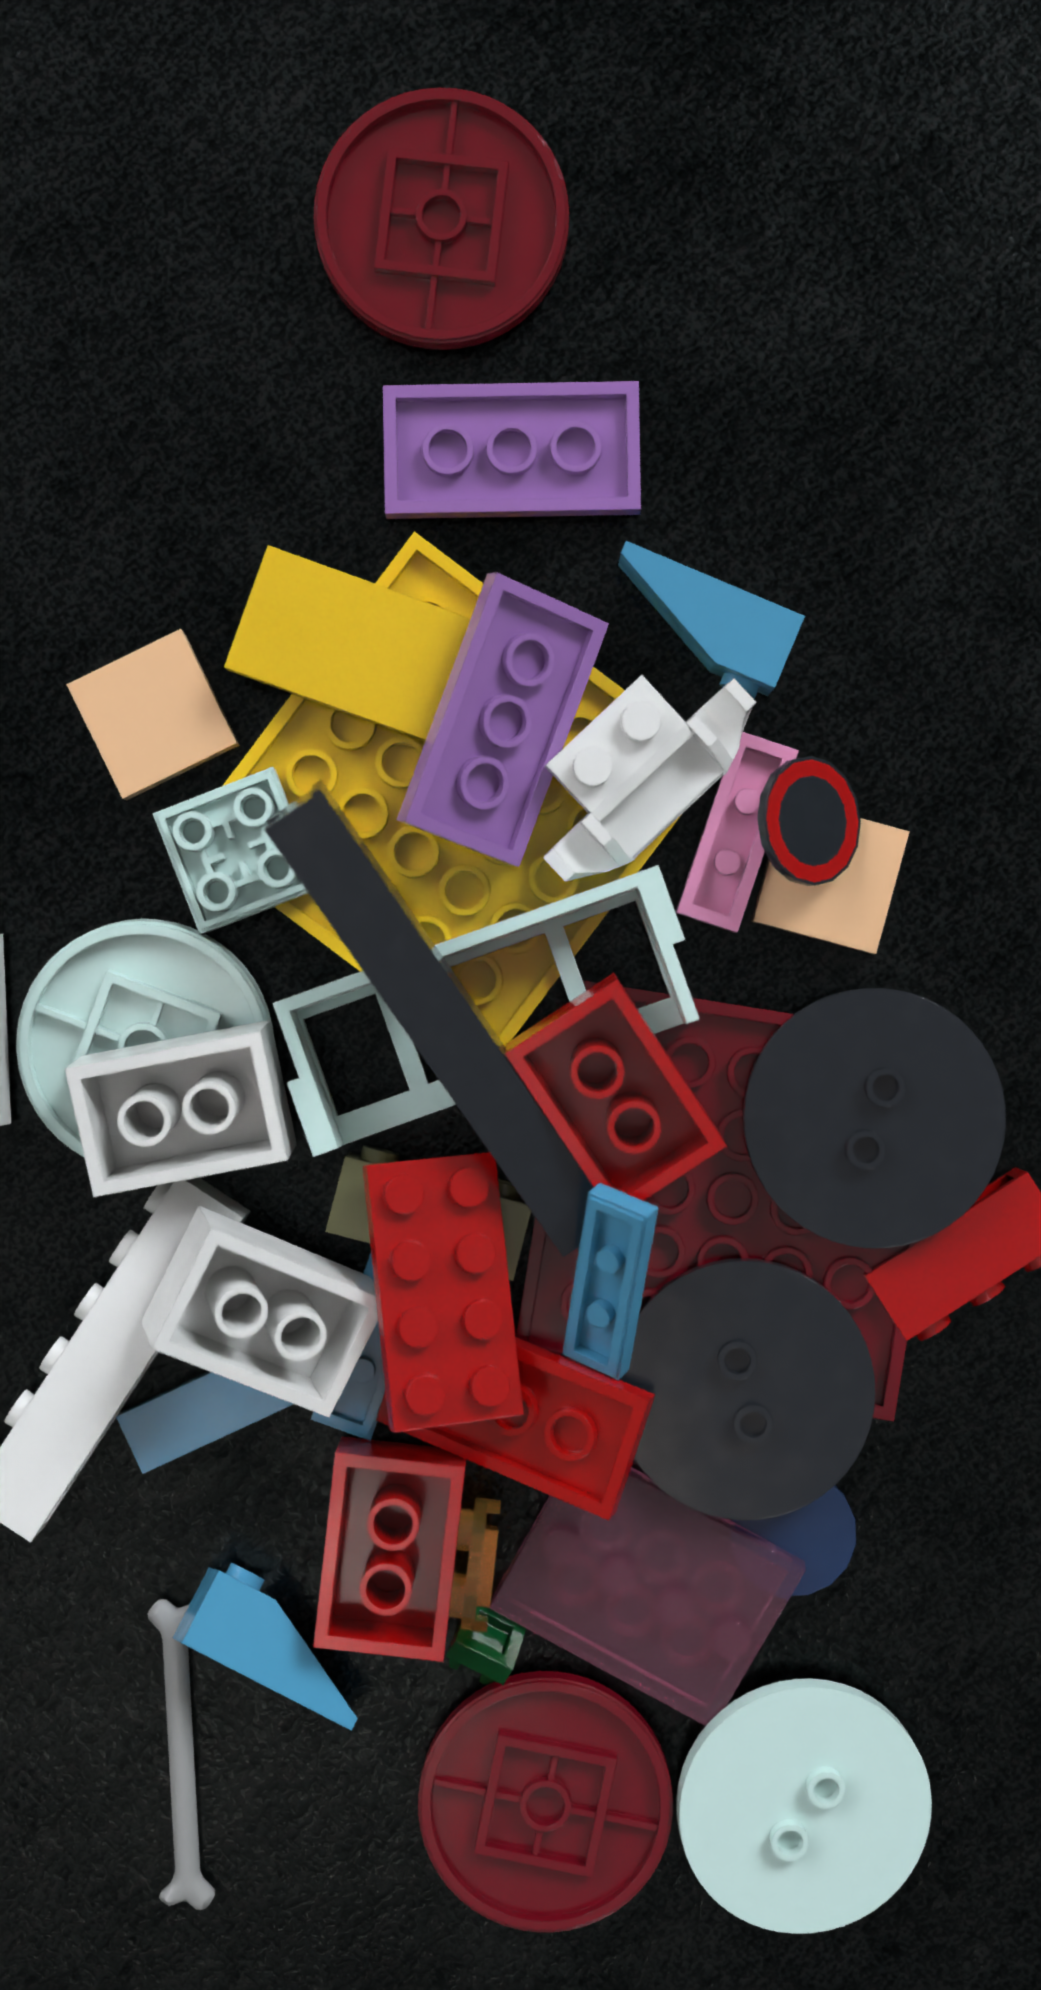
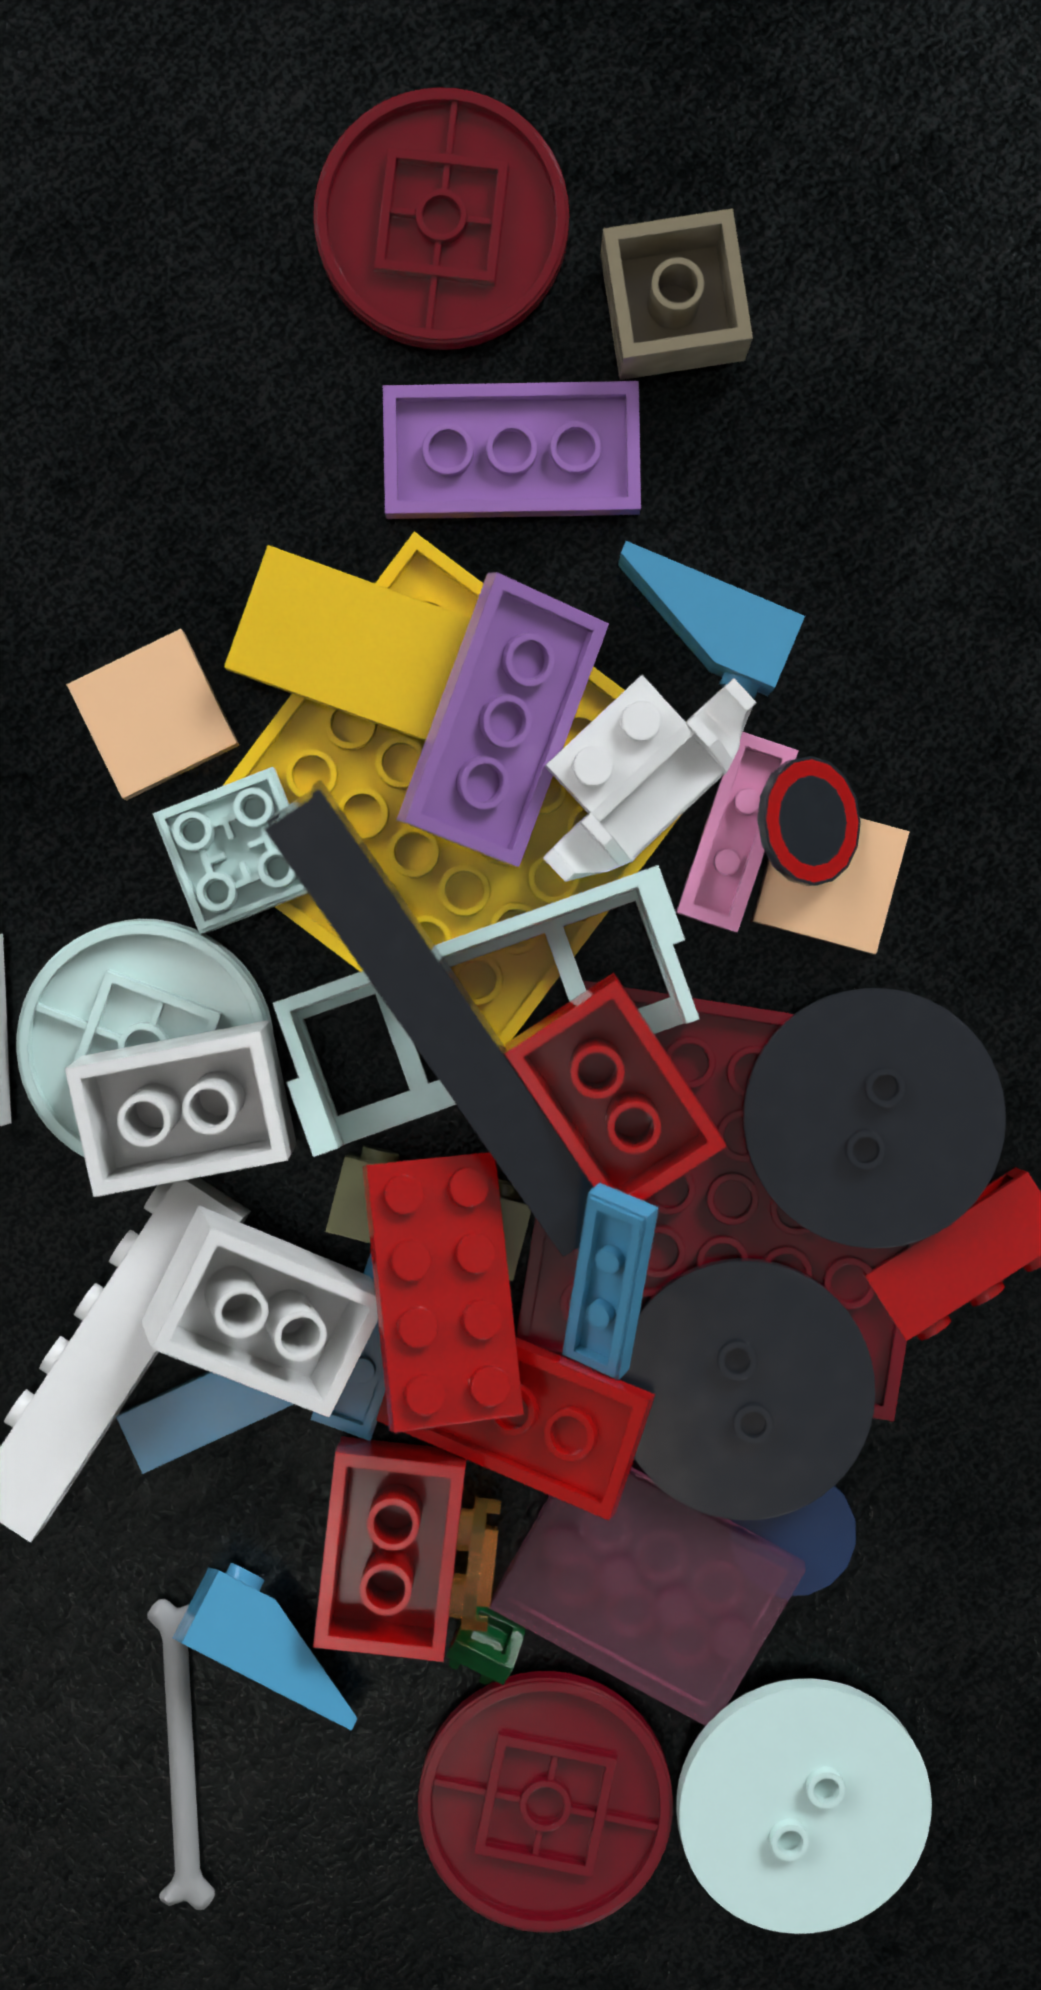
(676, 294): none -> dark tan brick

